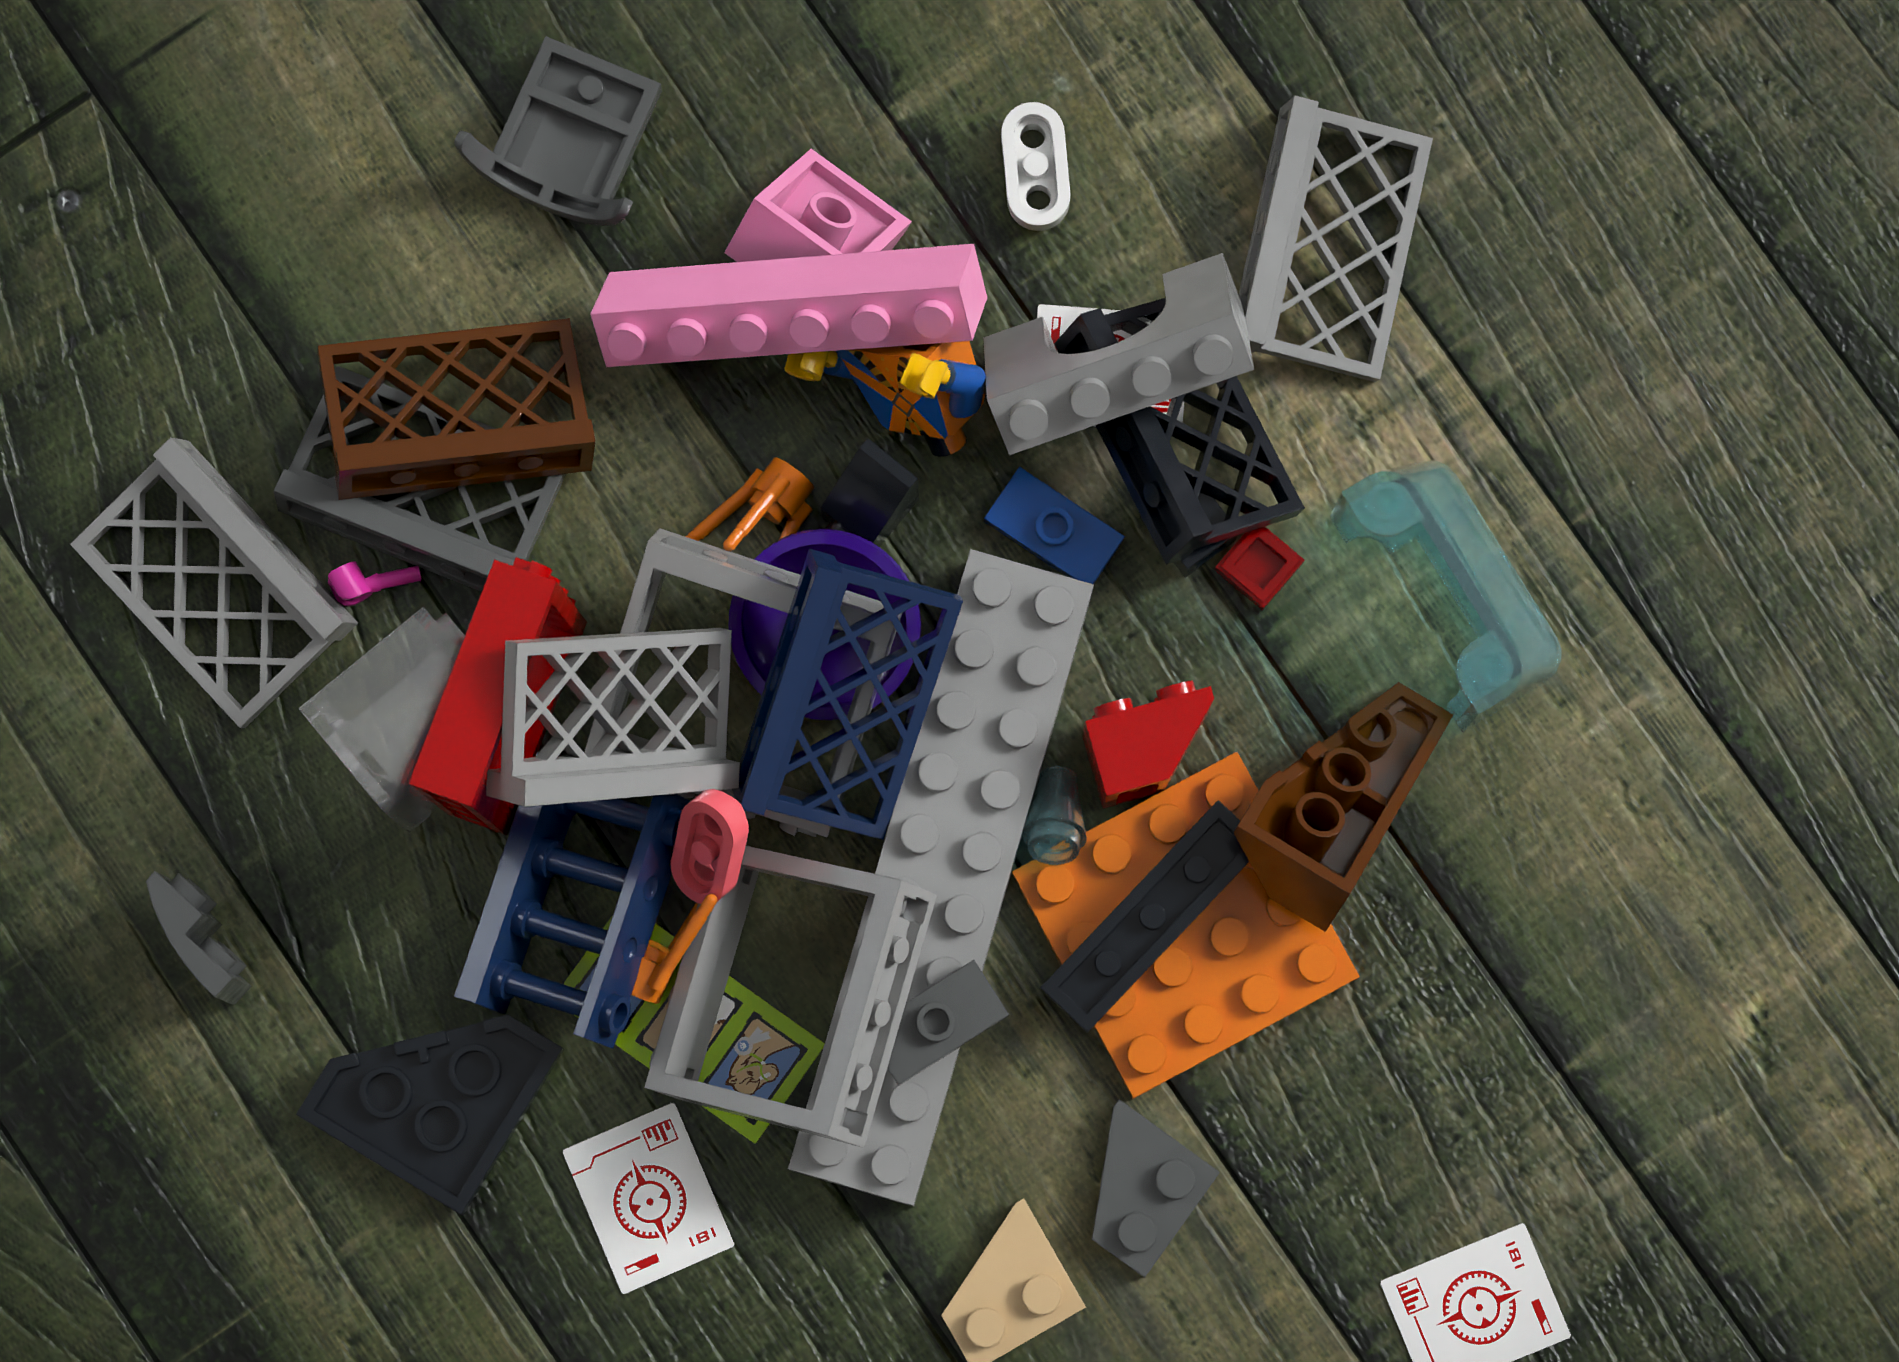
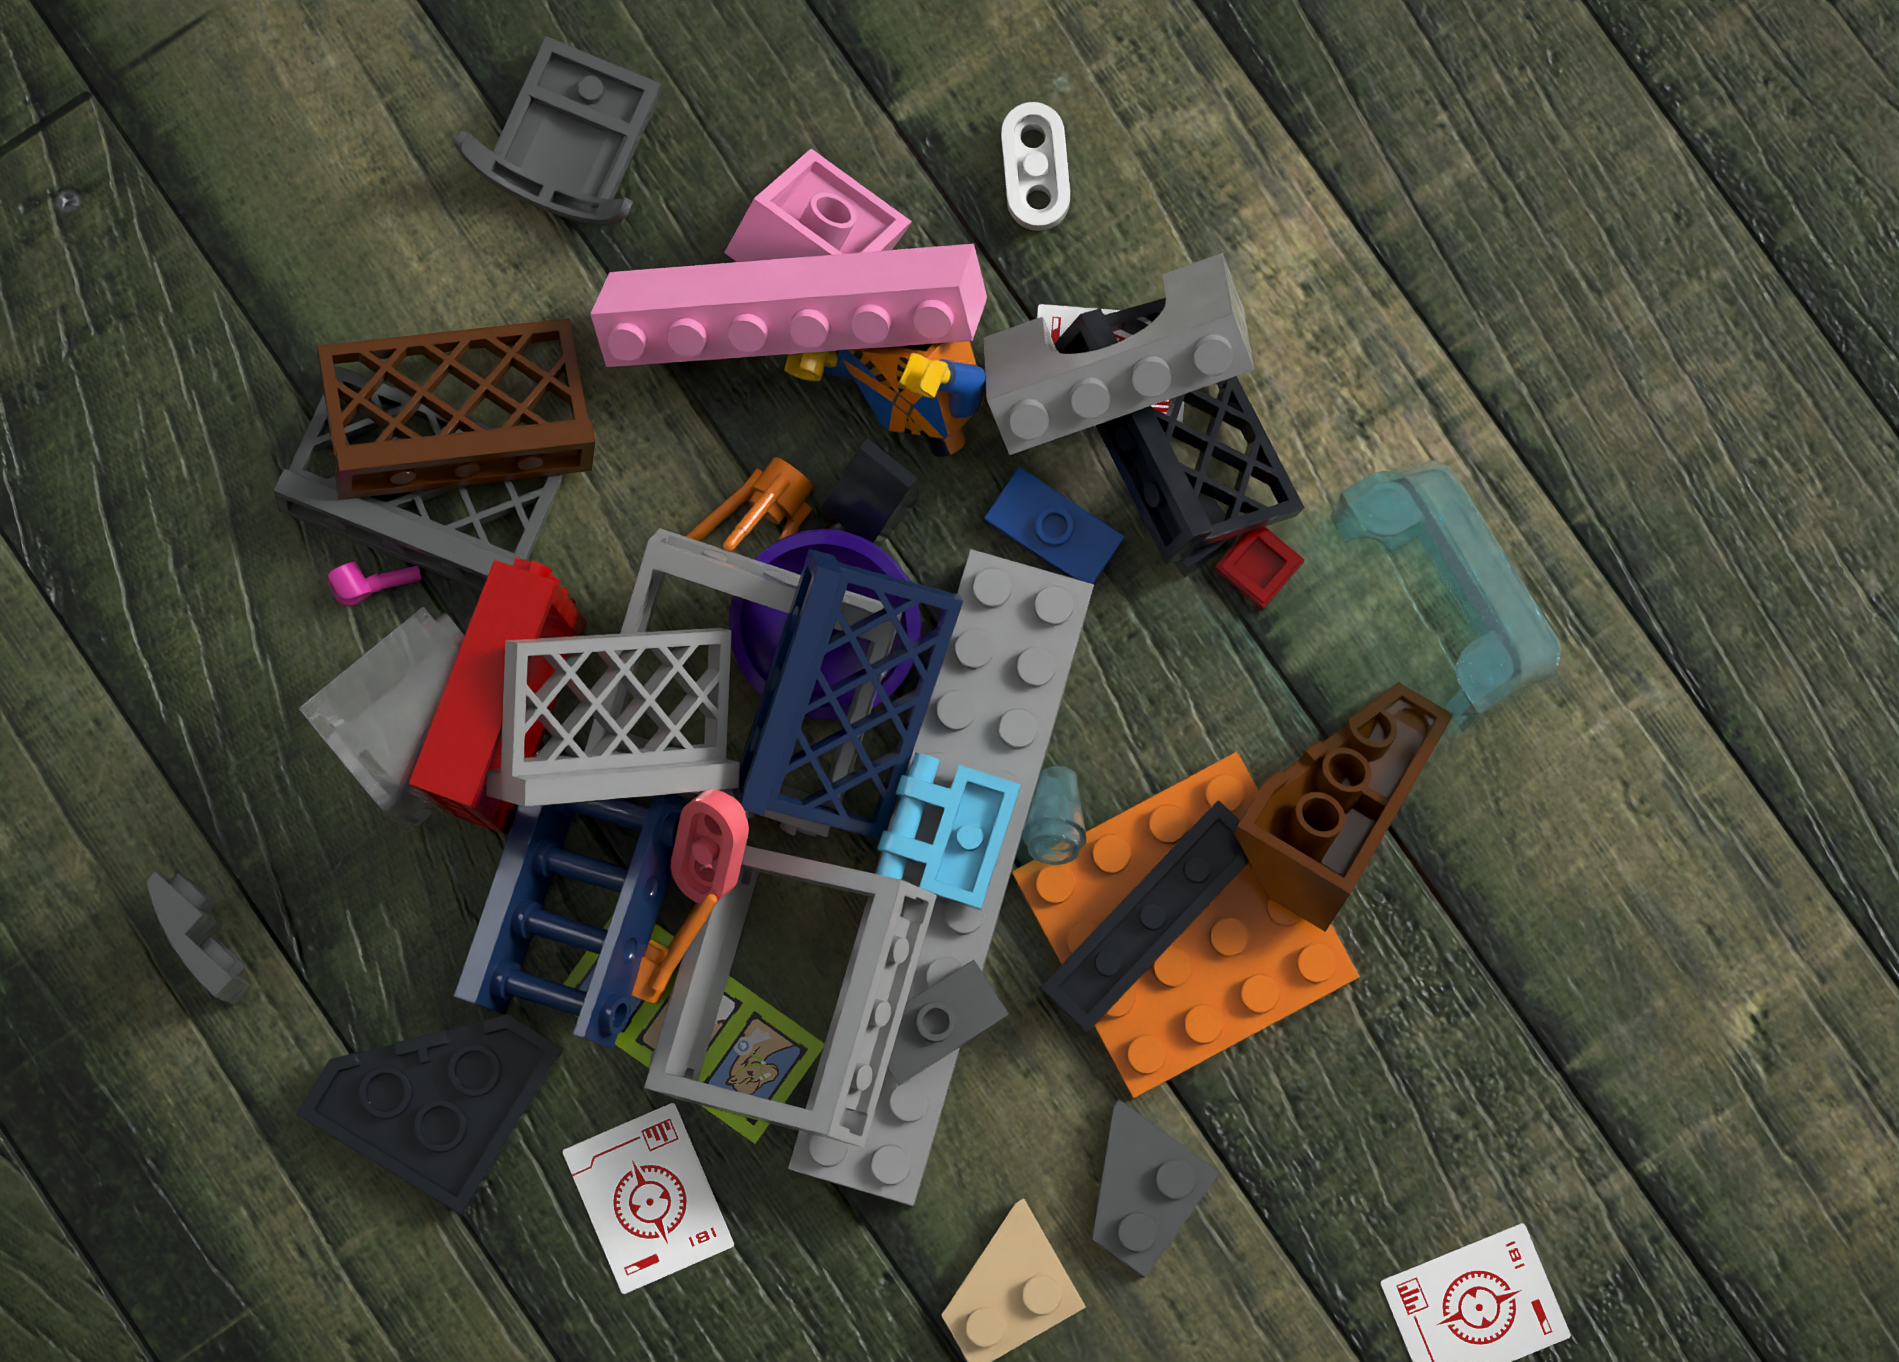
(251, 542): light grey fence -> none
(968, 835): none -> medium azure plate
(1142, 746): red slope -> none
(1283, 212): light grey fence -> none

